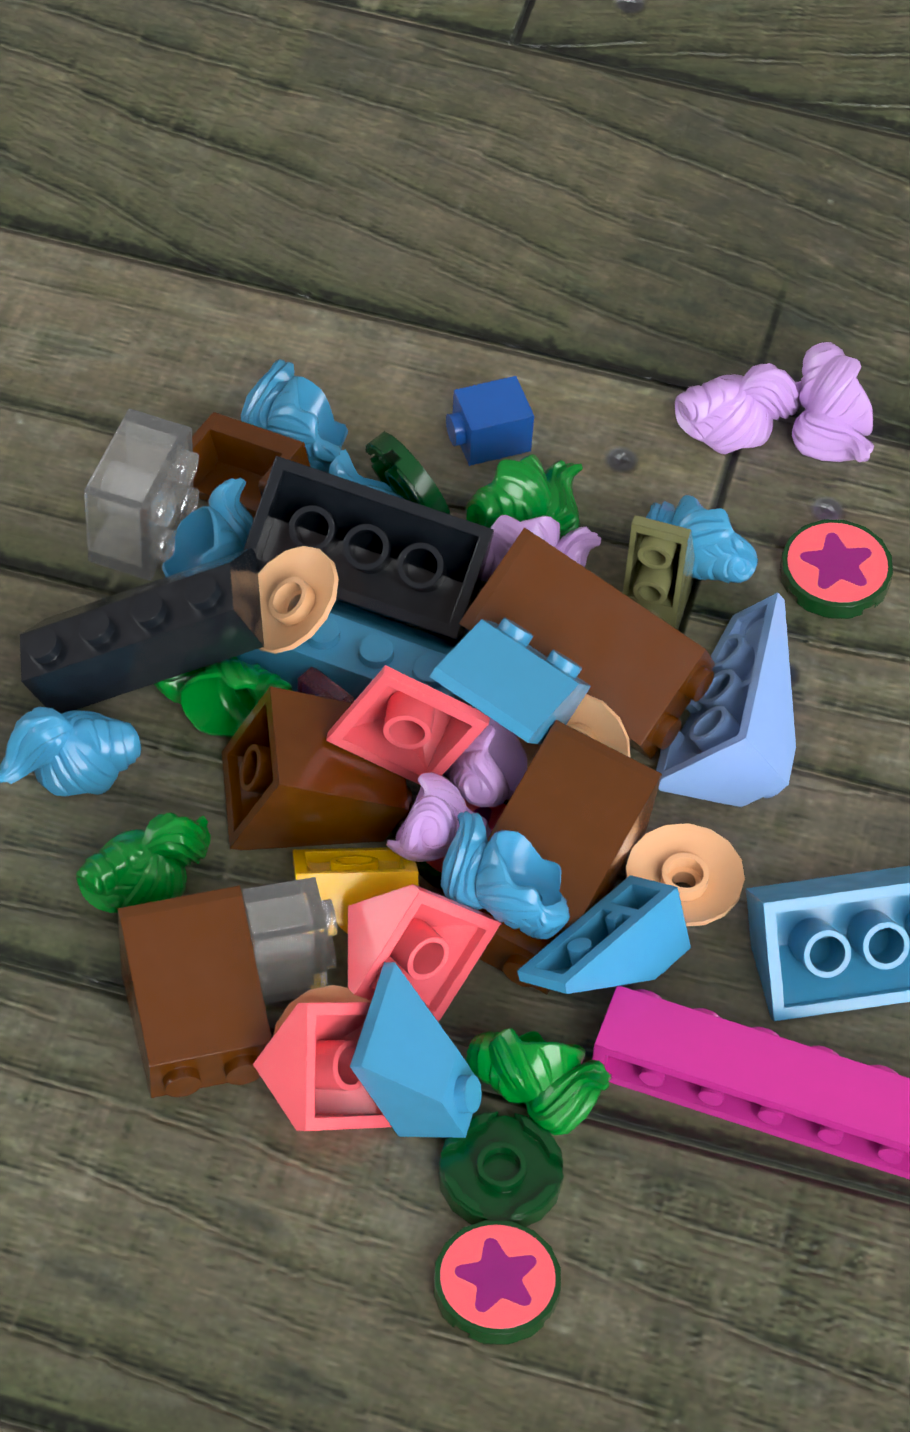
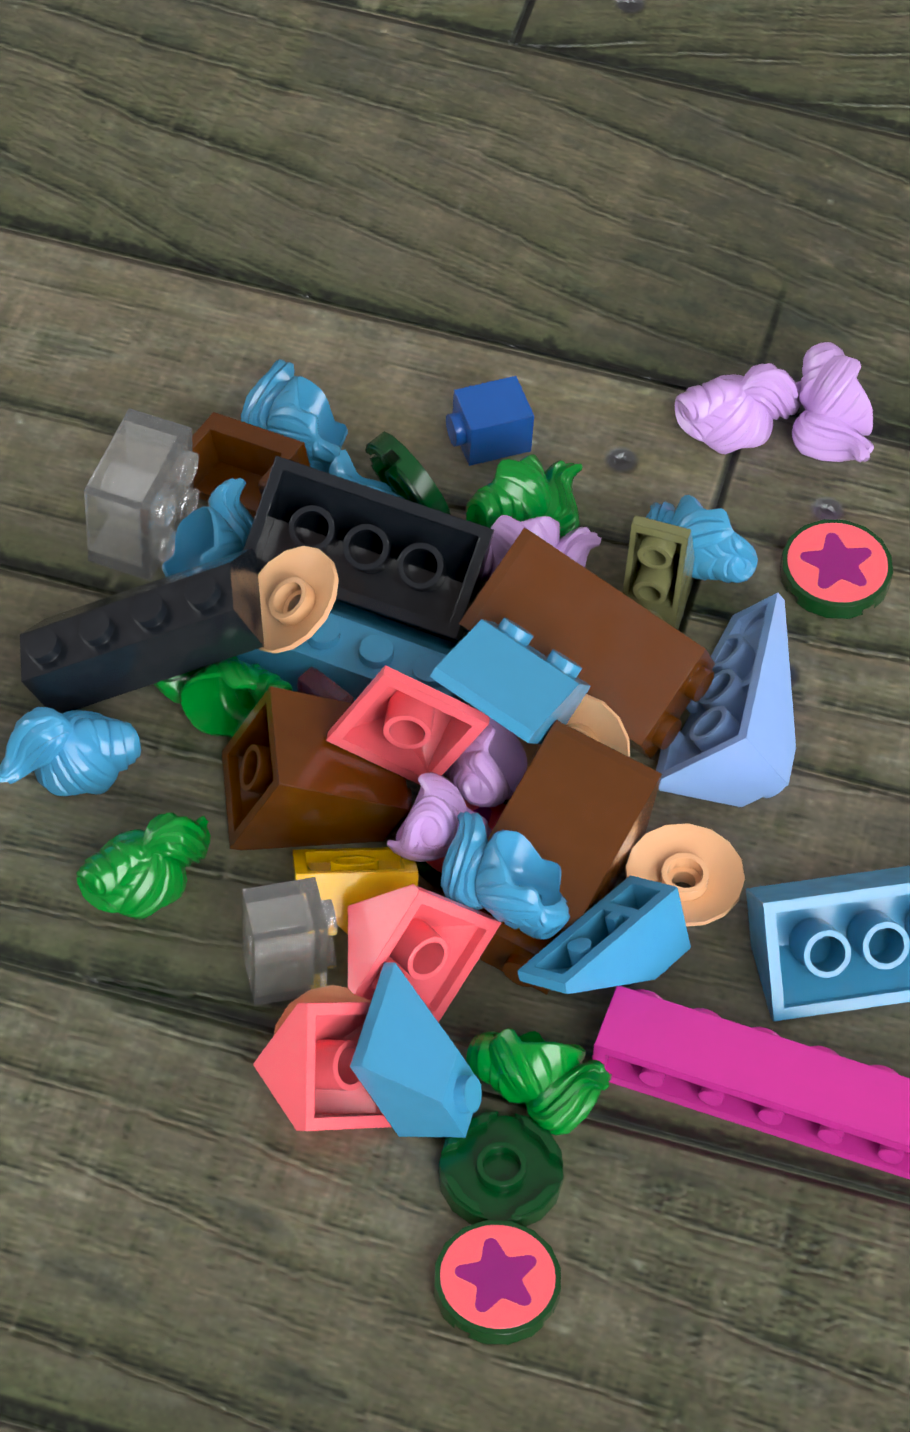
(193, 991): reddish brown slope -> none

